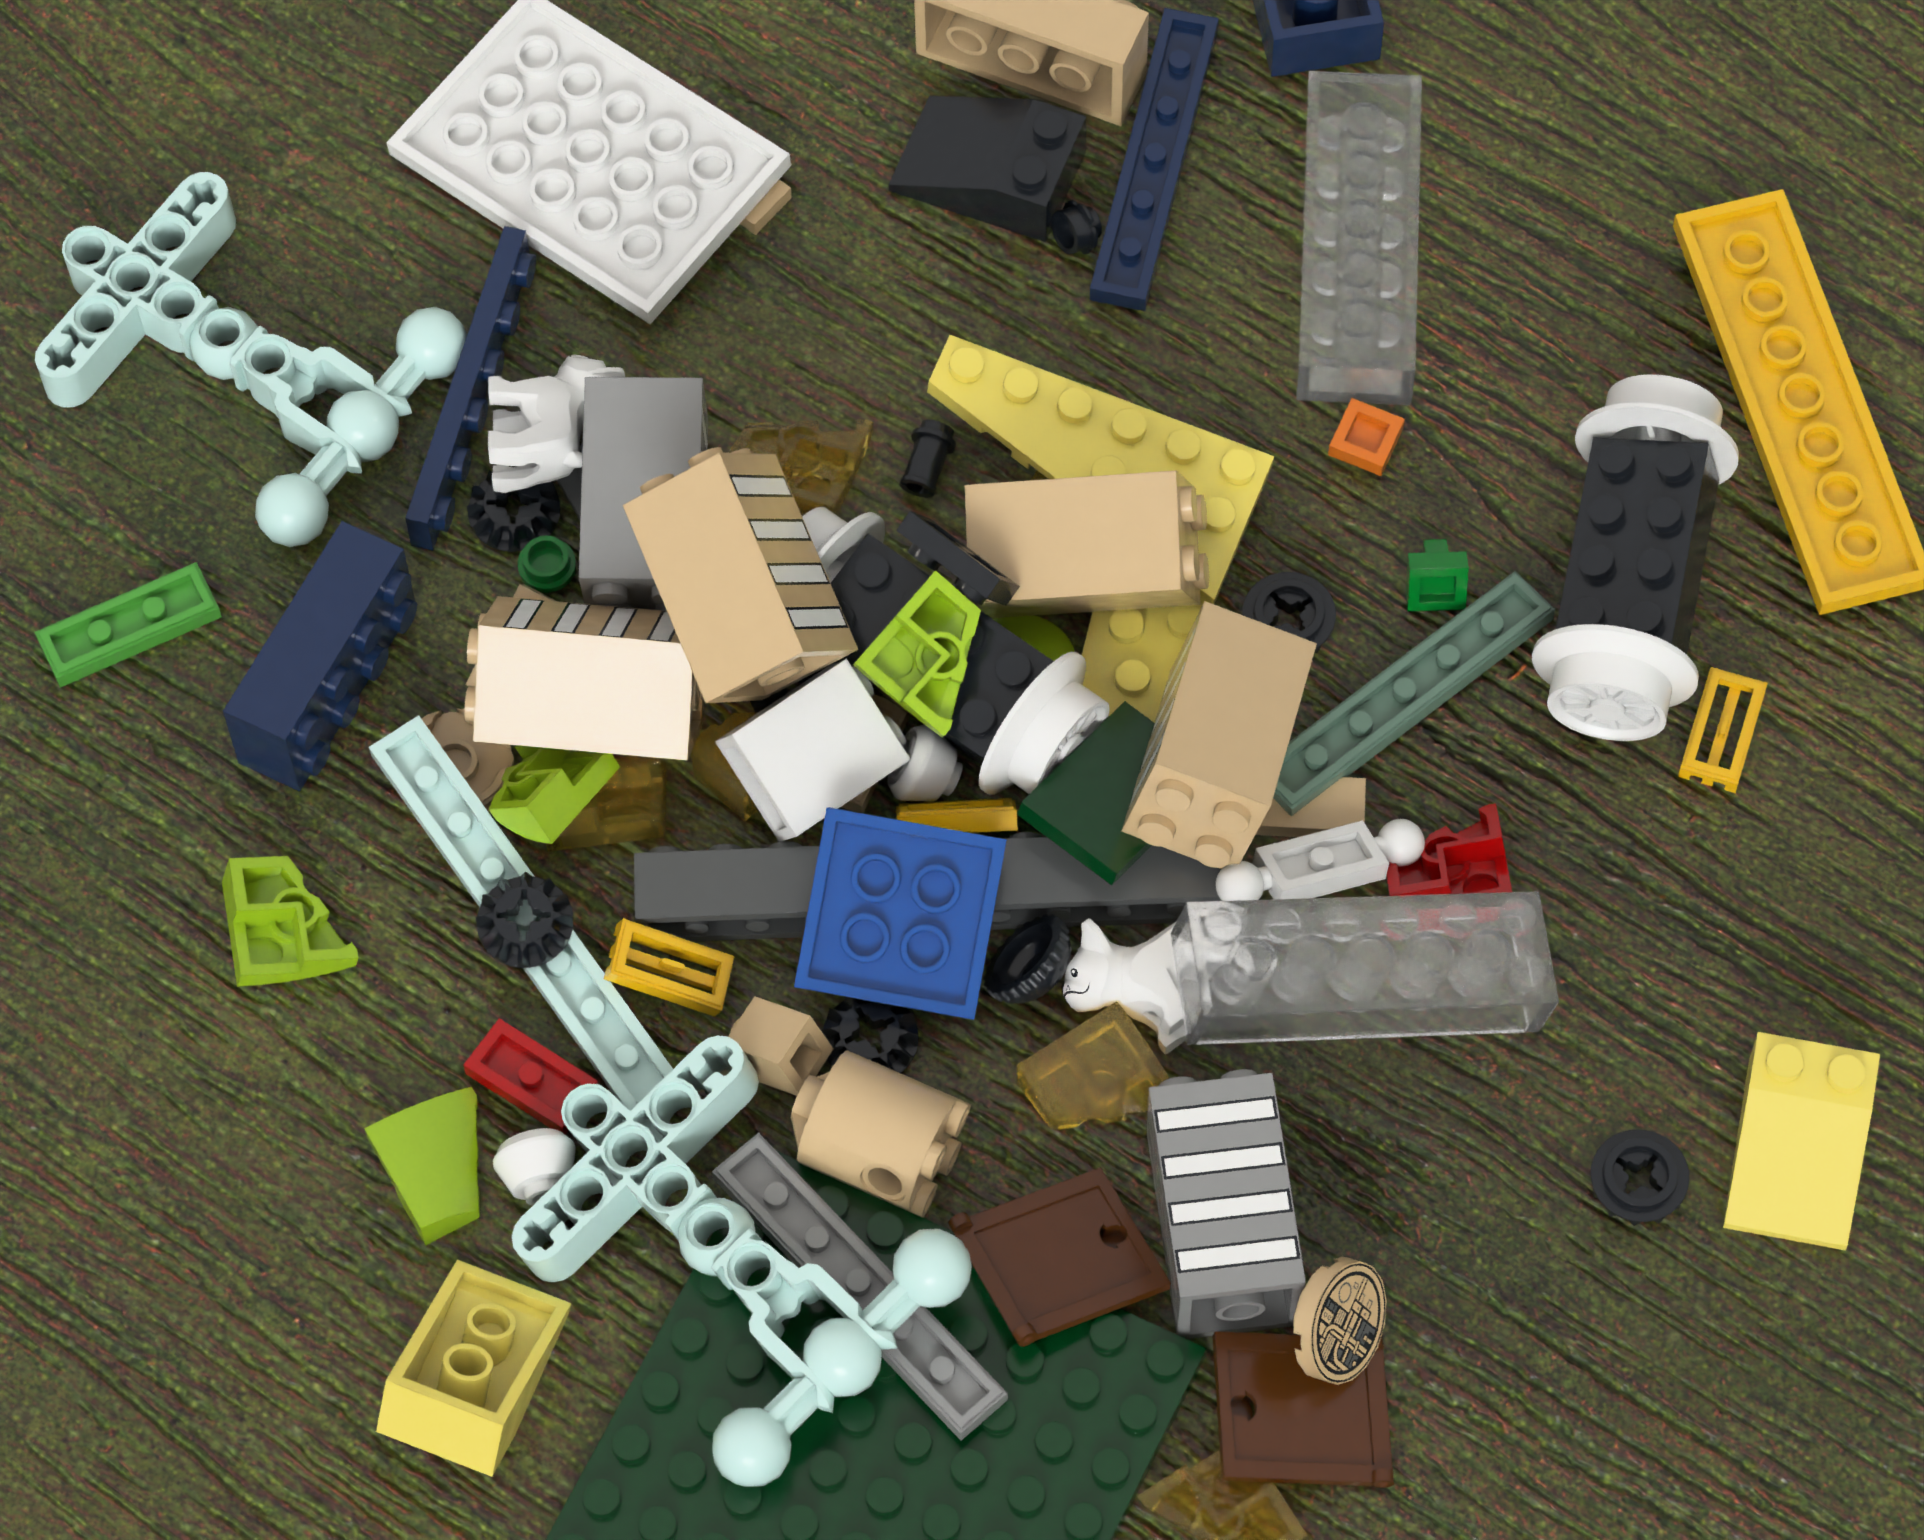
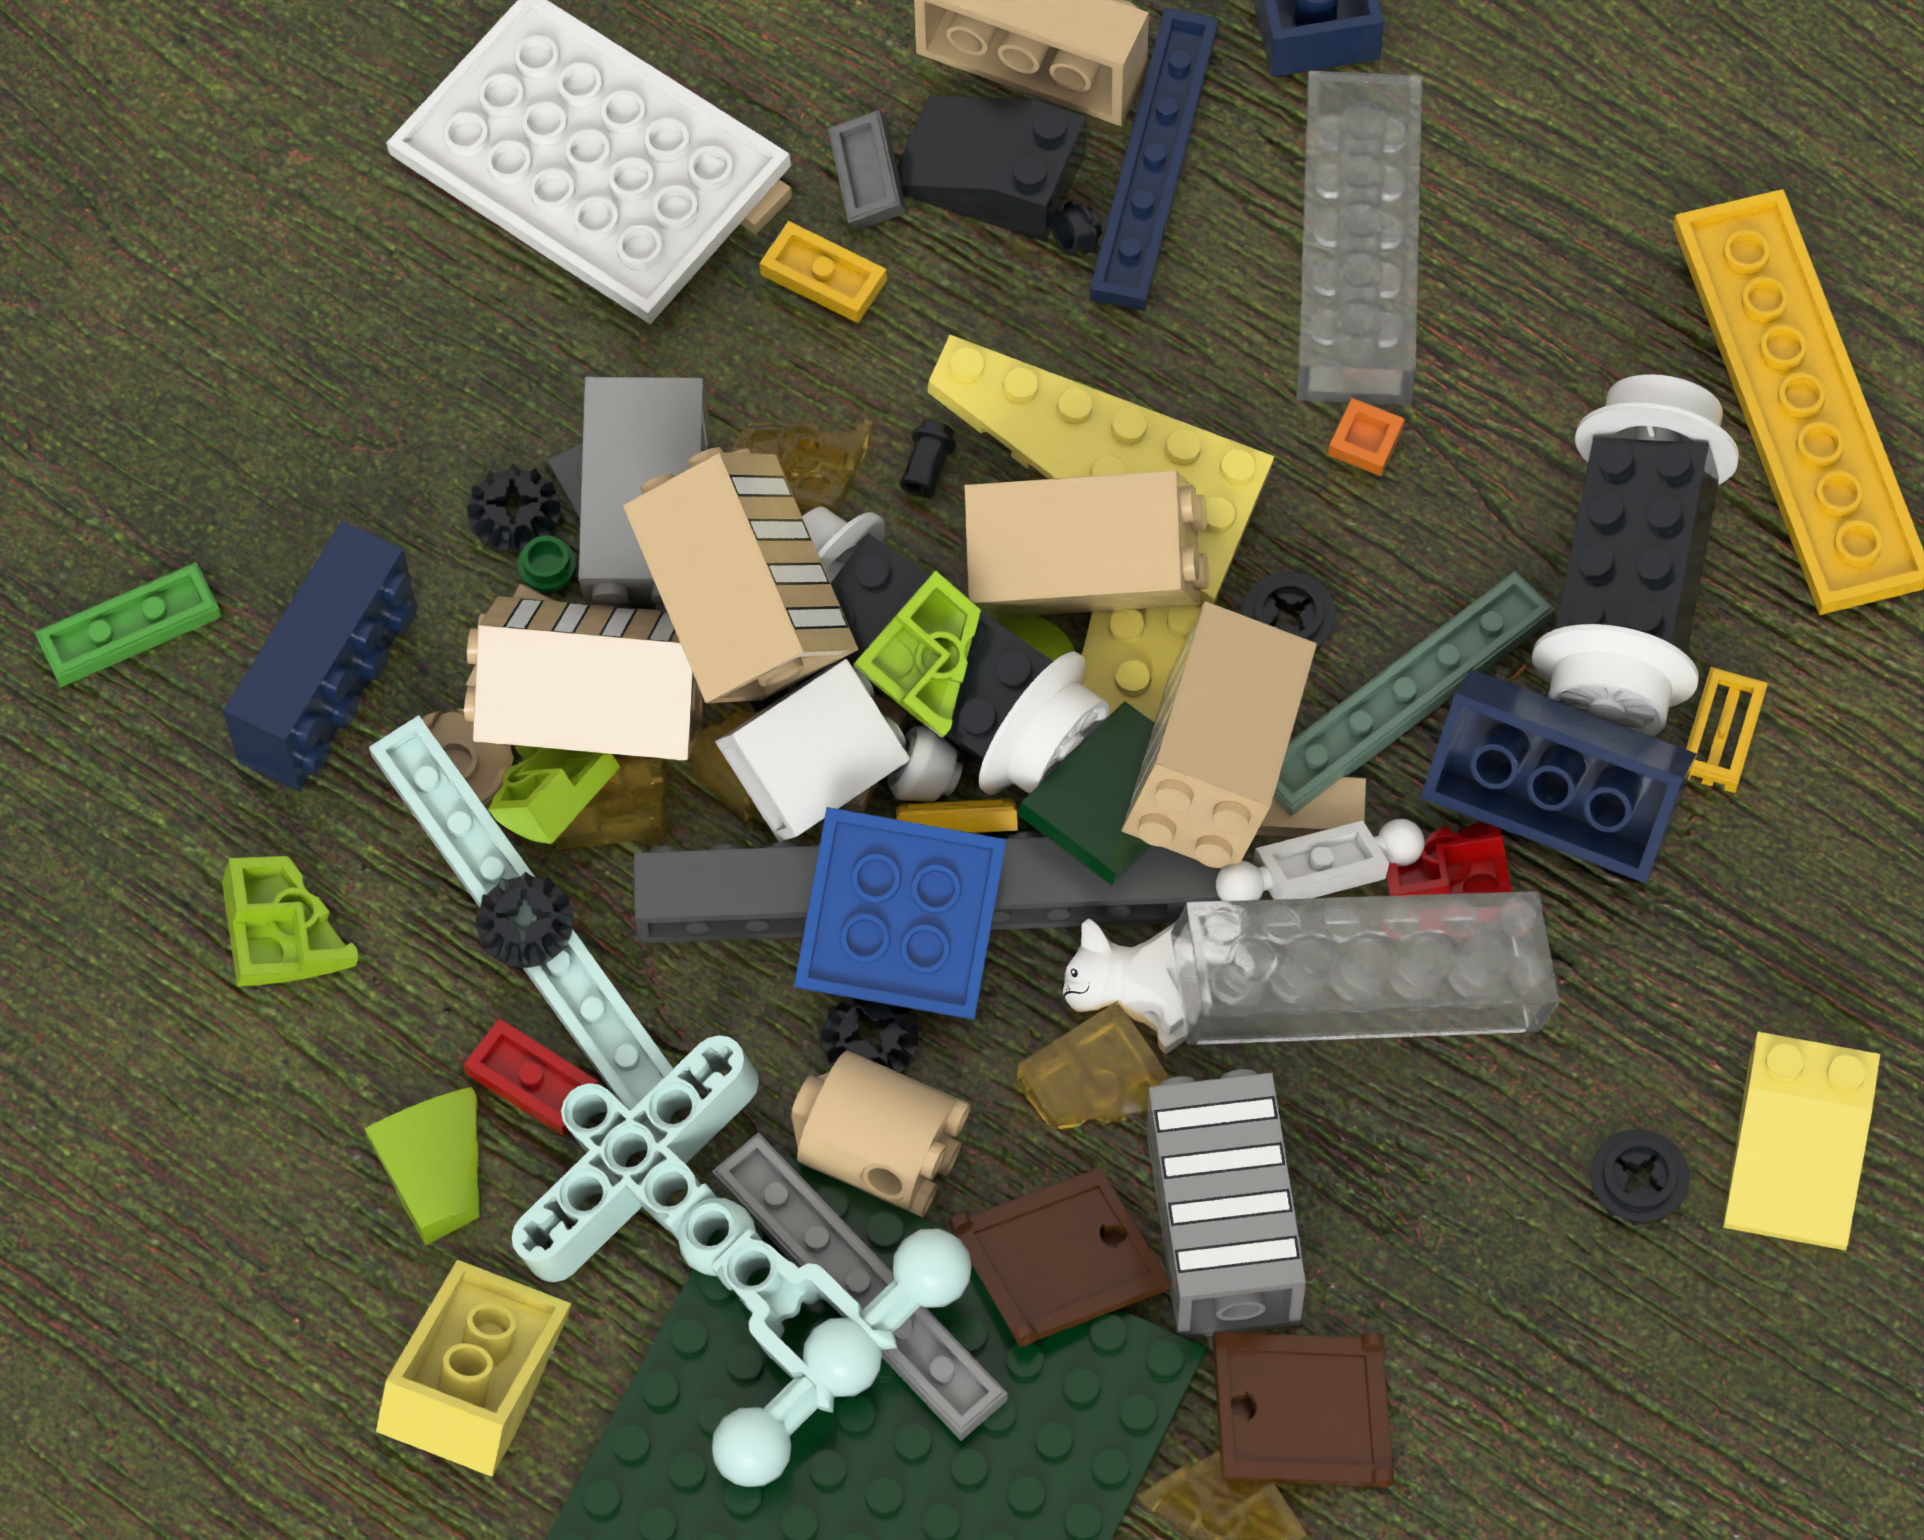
(198, 222): light aqua piece -> none
(465, 406): dark blue plate -> none
(534, 1162): white cone -> none
(546, 431): white animal -> none
(663, 988): yellow tile -> none
(780, 1044): tan brick -> none
(823, 272): none -> yellow plate
(867, 170): none -> flat silver tile
(937, 547): black plate -> none
(1029, 961): black hat -> none
(1340, 1320): tan tile -> none
(1436, 578): green tile -> none
(1558, 775): none -> dark blue brick

